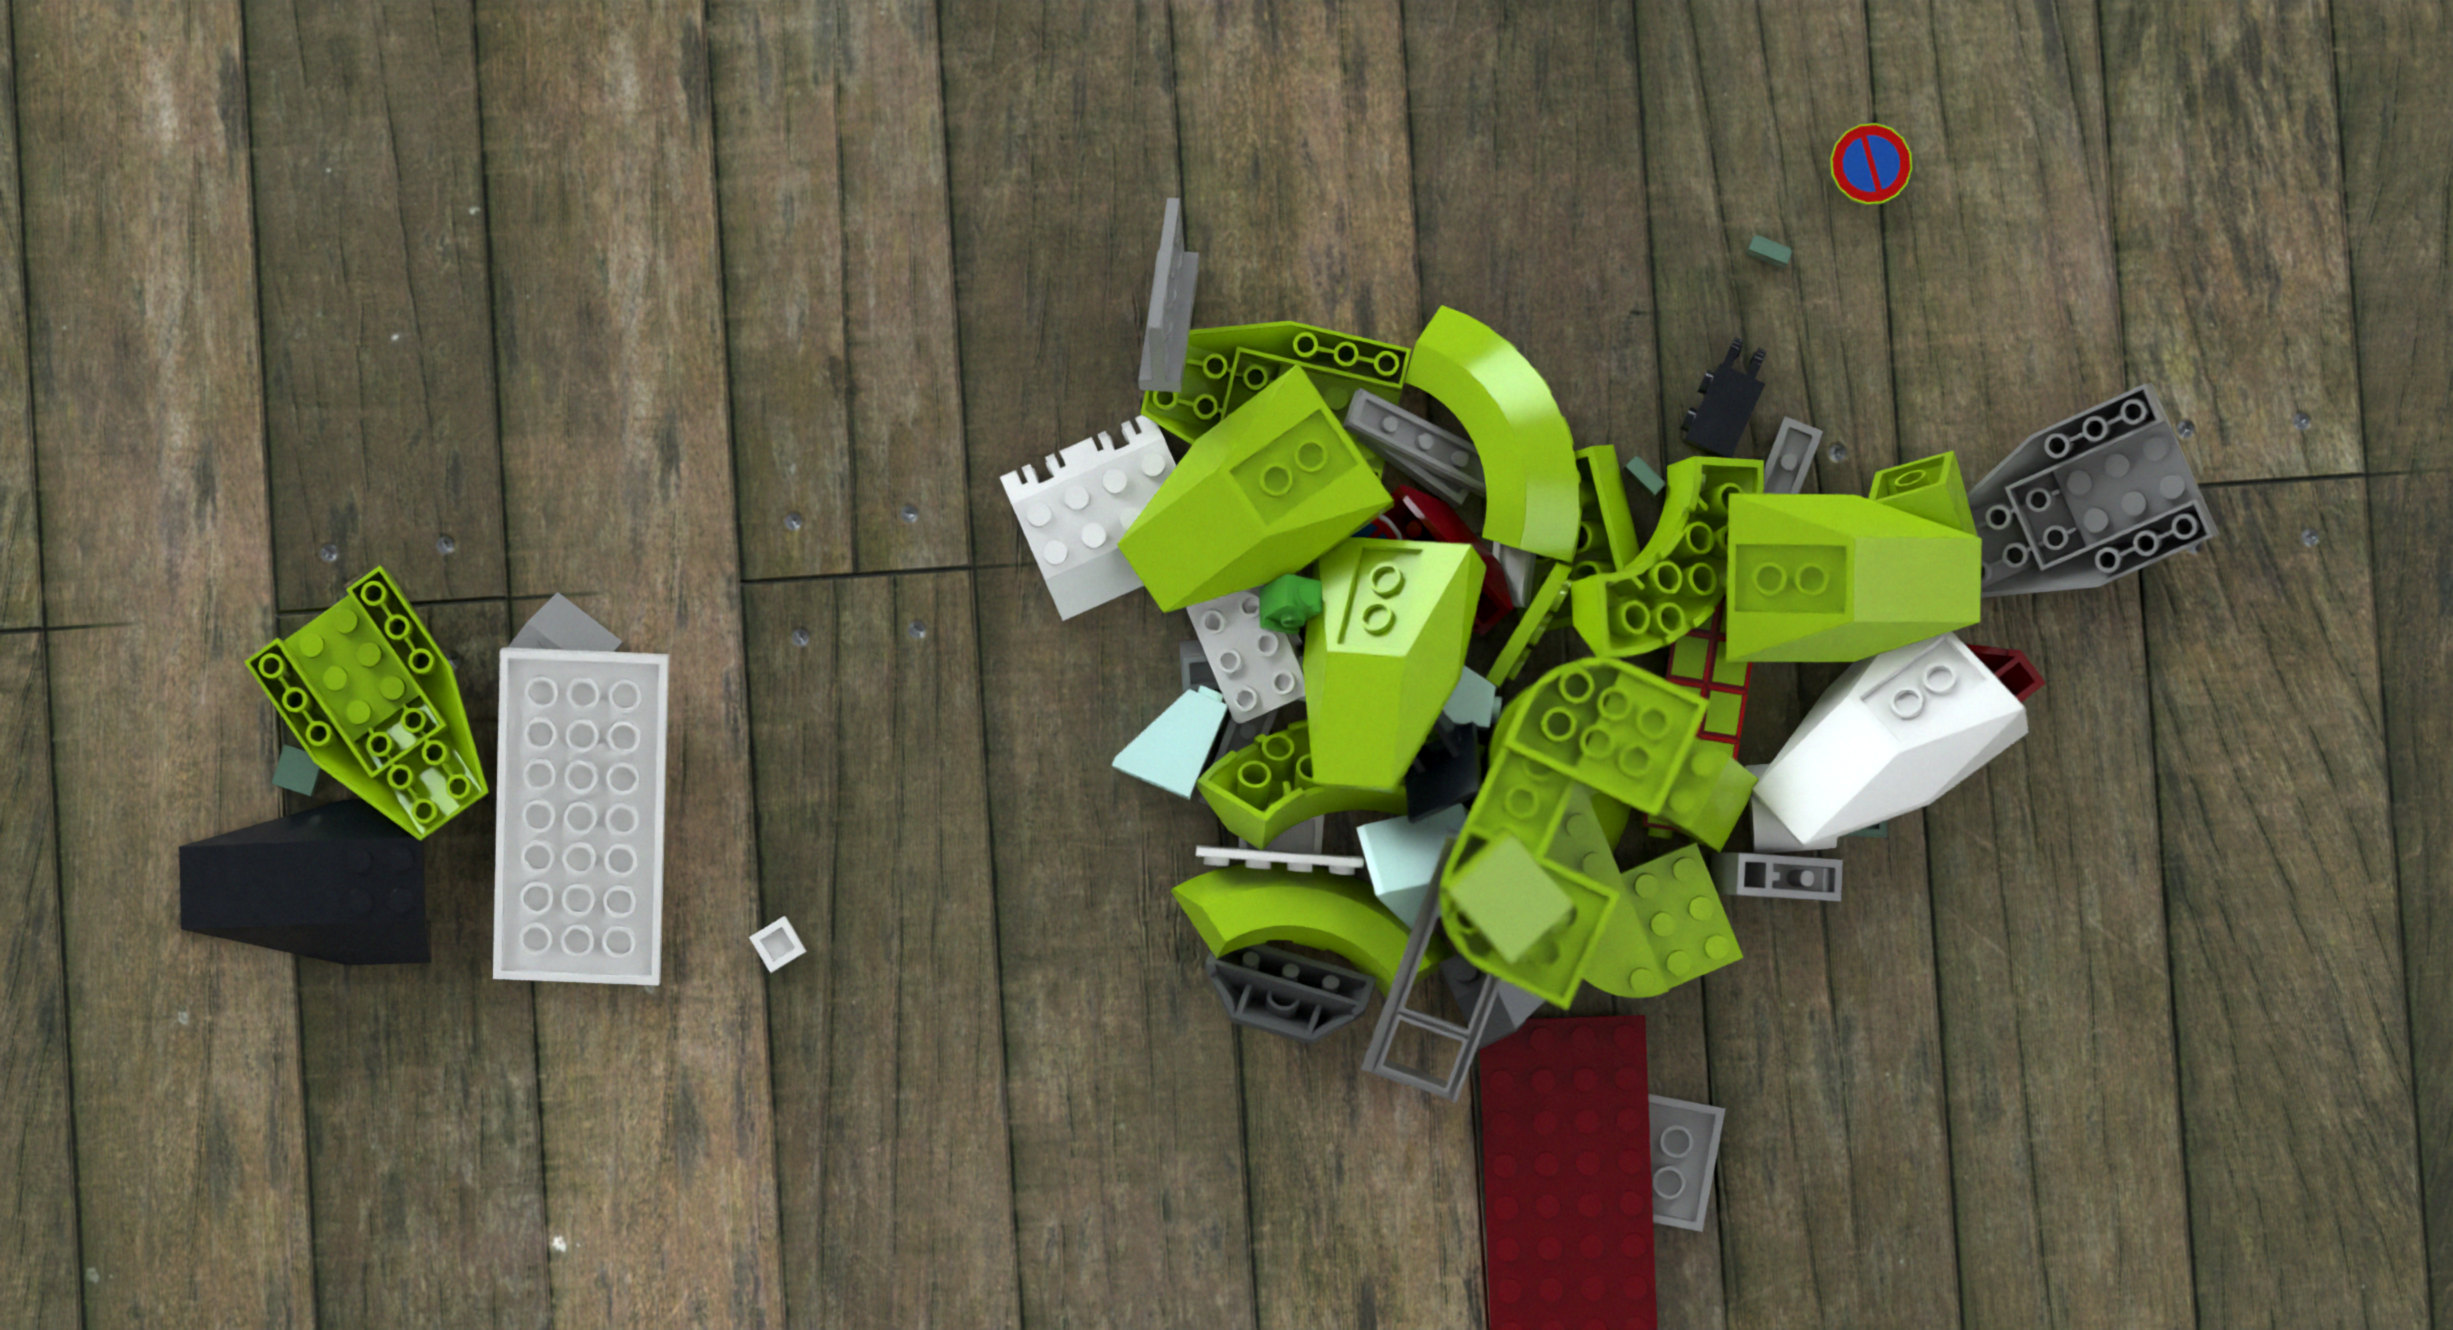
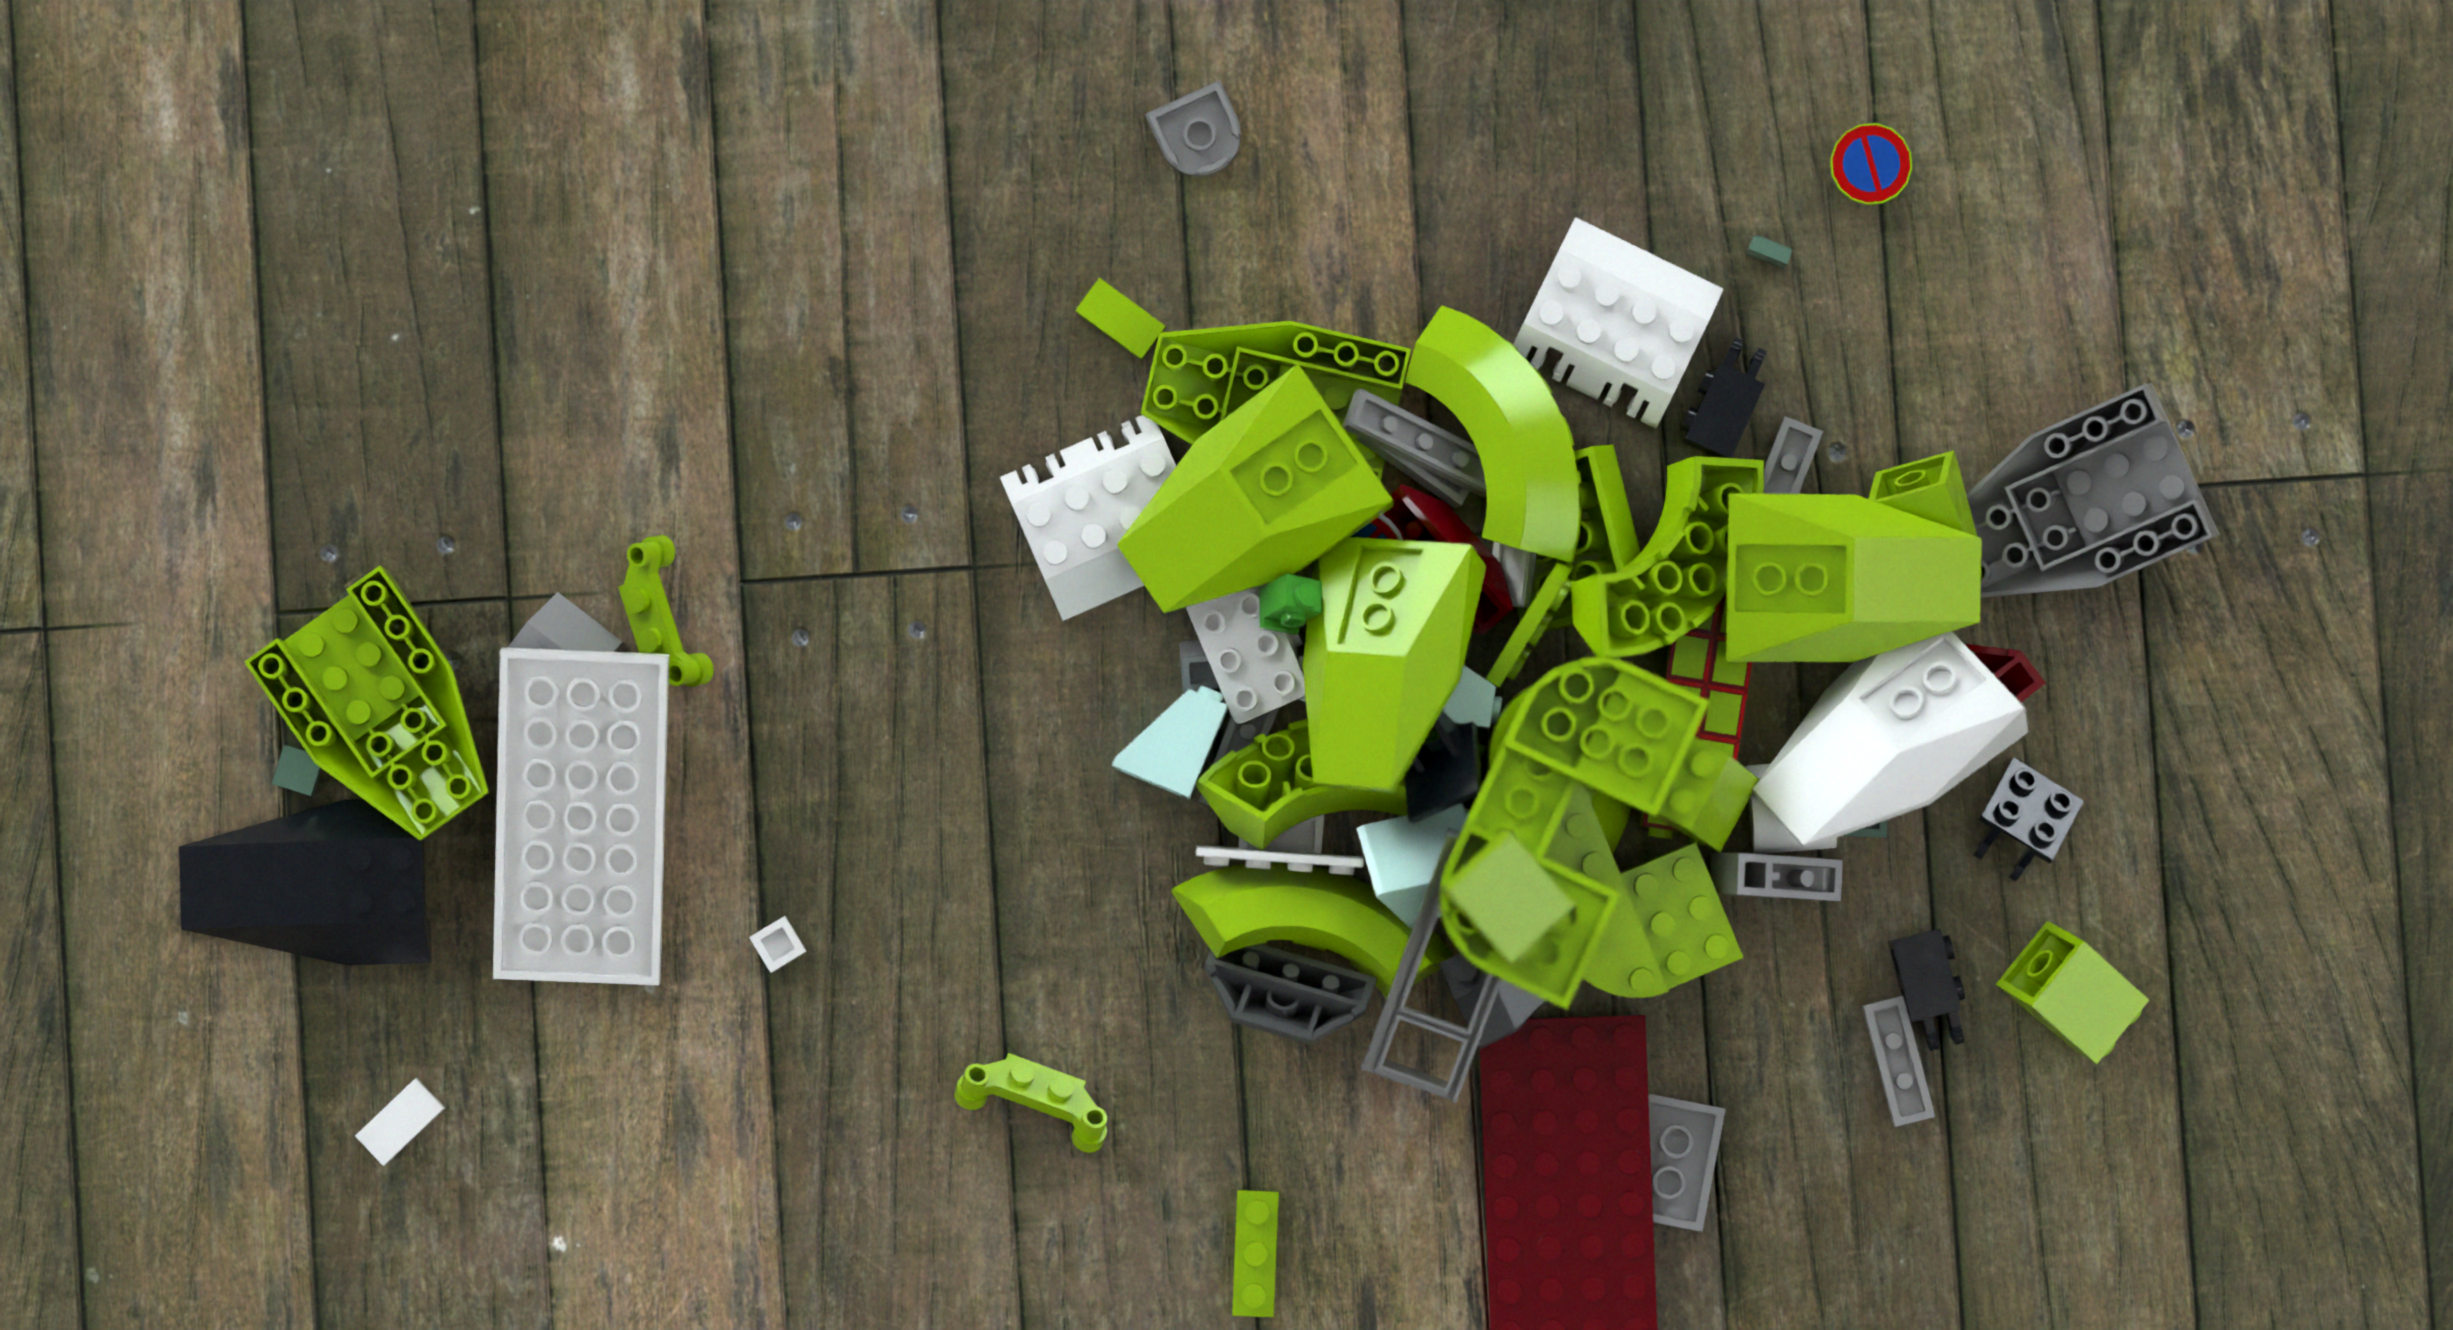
(400, 1122): none -> white tile
(651, 615): none -> lime plate
(1037, 1089): none -> lime plate
(1120, 319): none -> lime tile
(1169, 308): light grey fence -> none
(1197, 131): none -> light grey tile
(1255, 1253): none -> lime plate
(1618, 319): none -> white slope
(1644, 476): sand green tile -> none
(1898, 1061): none -> light grey plate
(1928, 982): none -> black hinge
(2029, 811): none -> plate
(2073, 991): none -> lime slope

